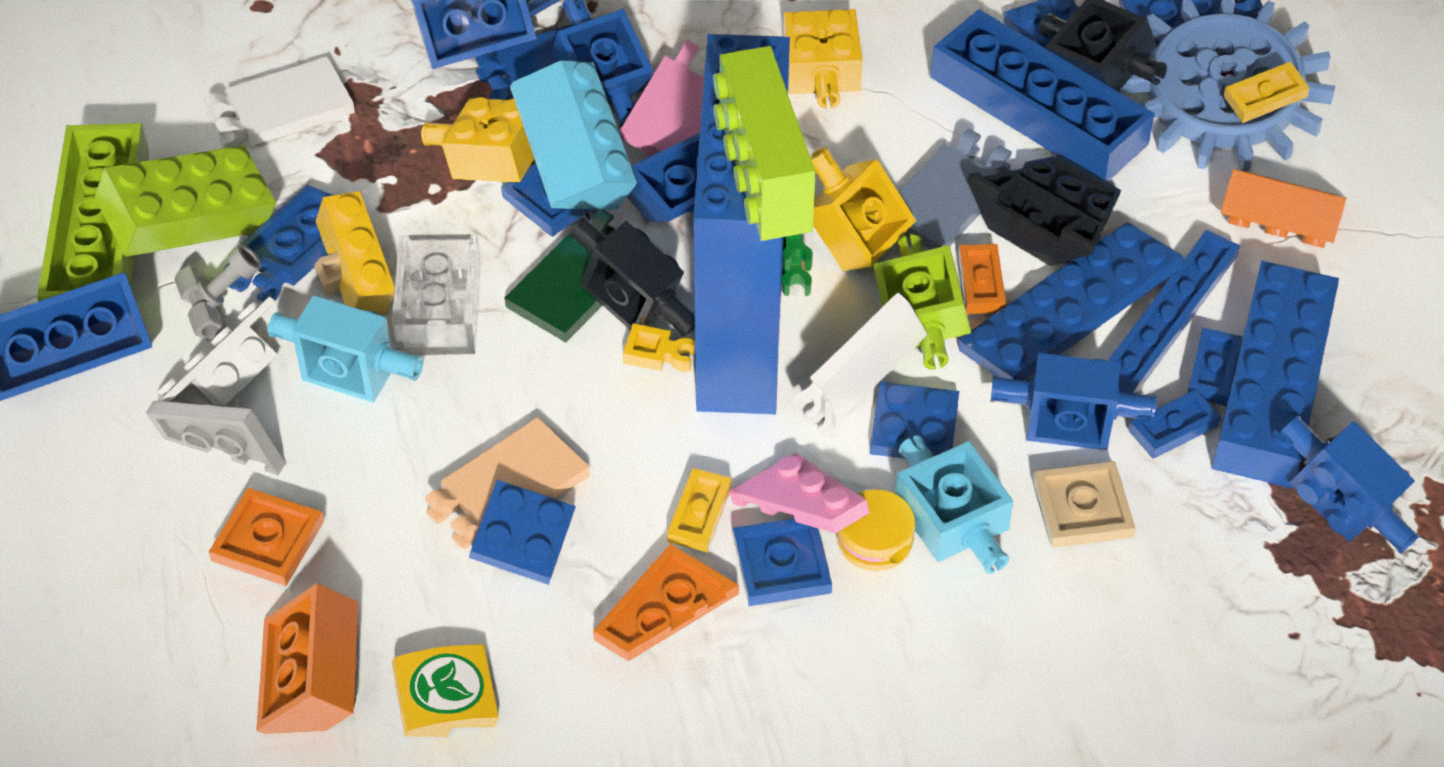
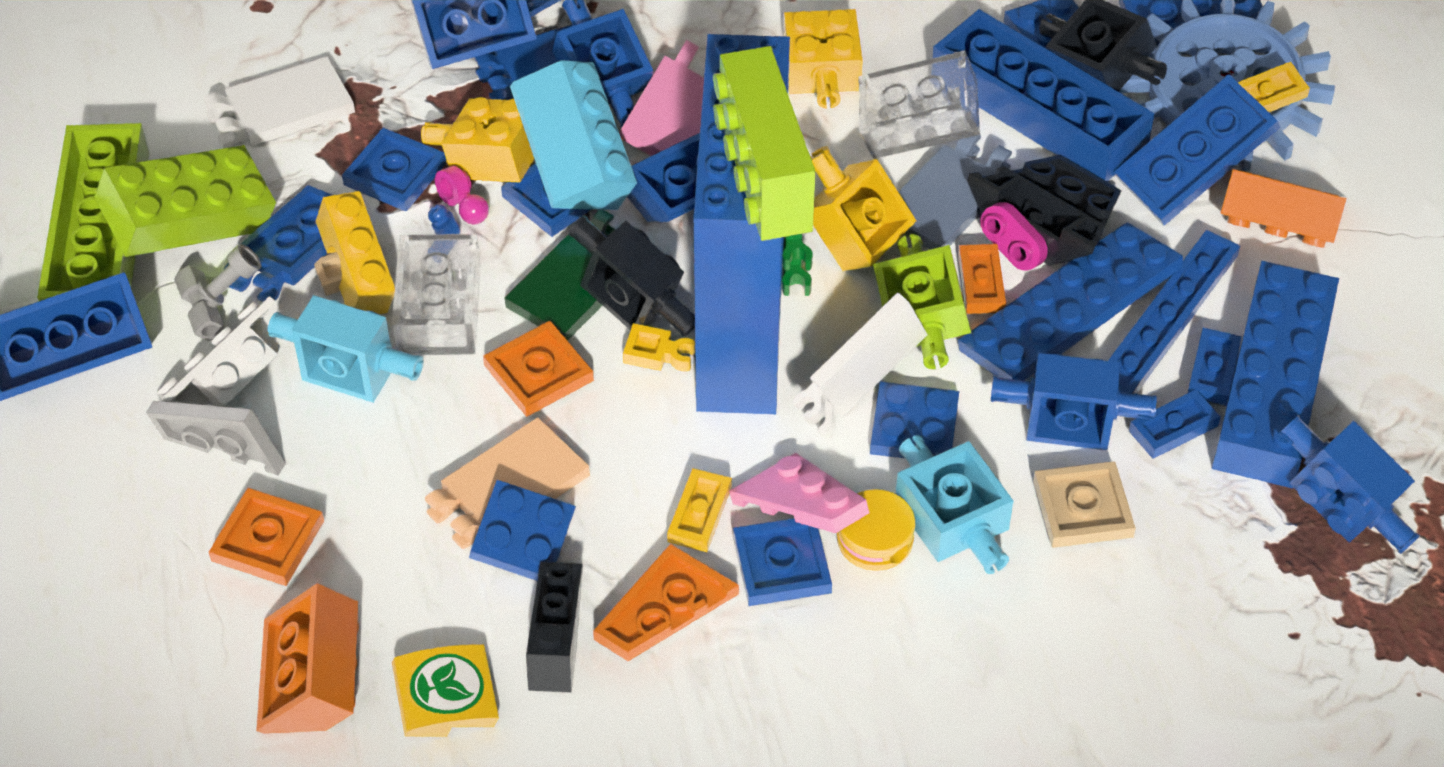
(394, 169): none -> blue plate
(443, 221): none -> blue arm
(454, 188): none -> dark pink plate
(538, 368): none -> orange plate
(554, 627): none -> black slope
(918, 105): none -> clear brick
(1013, 234): none -> dark pink plate
(1197, 149): none -> blue plate

